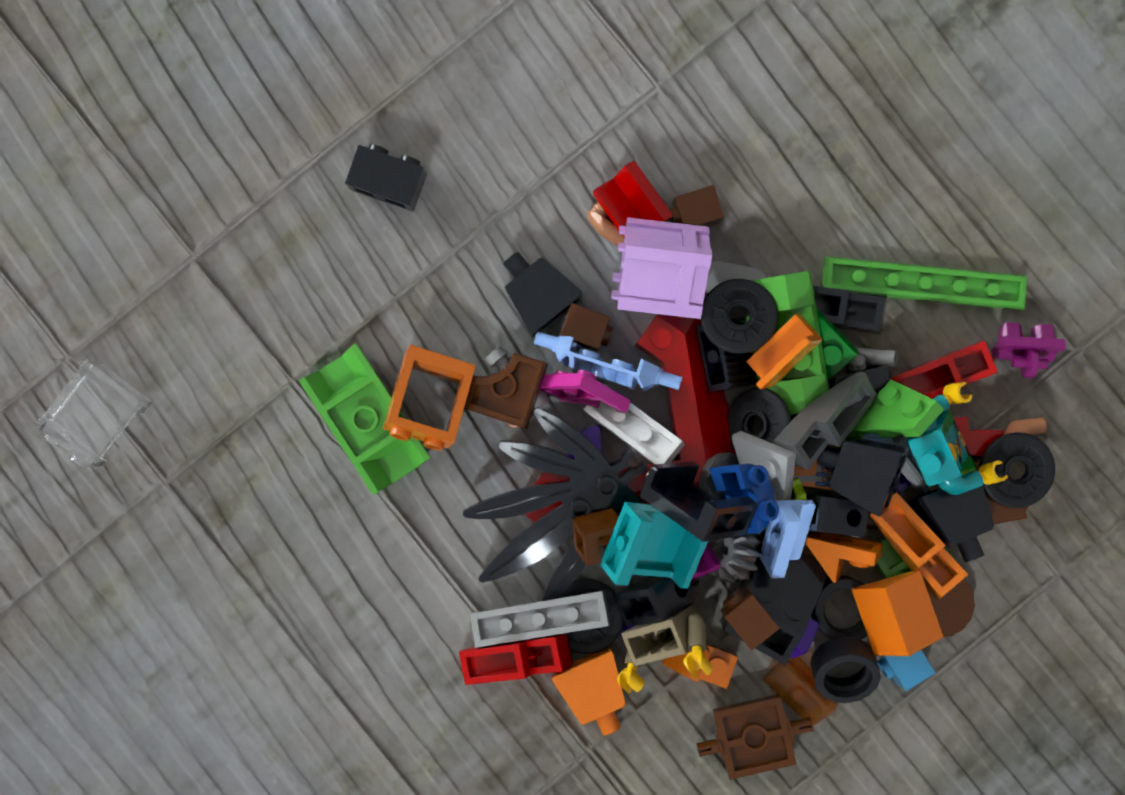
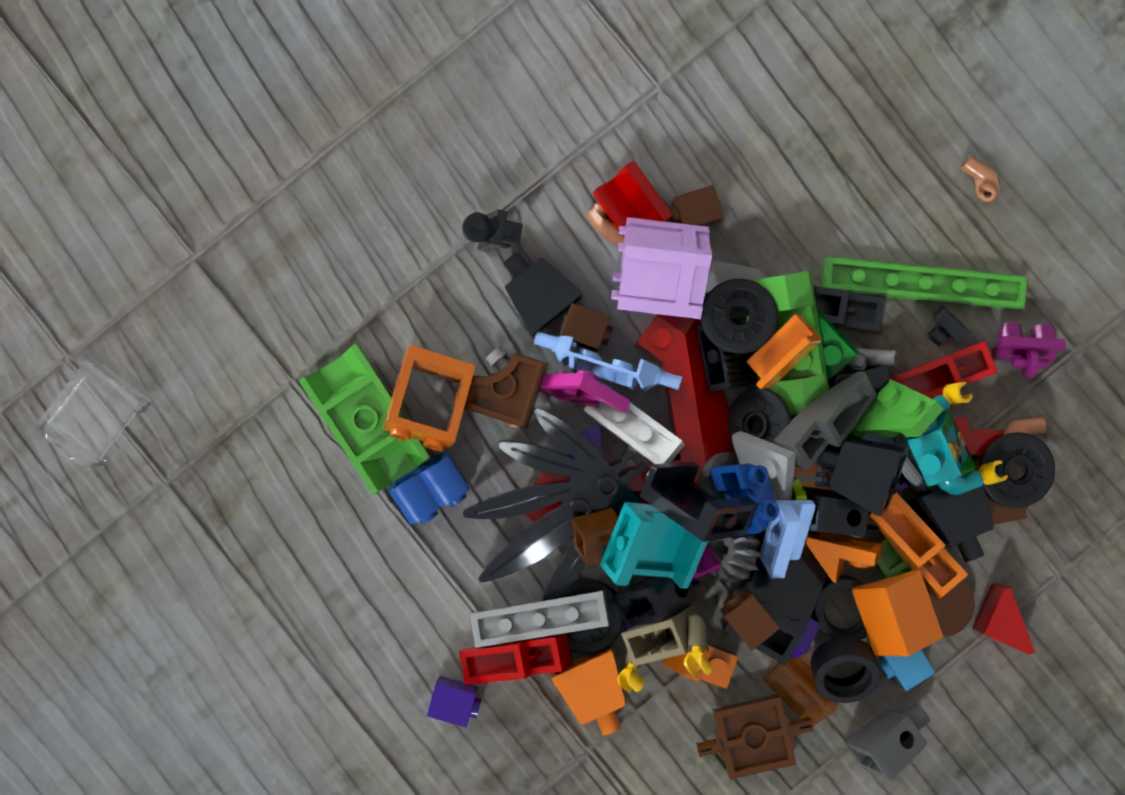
(386, 177): black brick -> none
(429, 488): none -> blue brick
(454, 702): none -> dark purple brick
(491, 230): none -> black hips
(889, 741): none -> dark grey torso
(946, 326): none -> black tile
(985, 179): none -> nougat arm
(1002, 619): none -> red slope

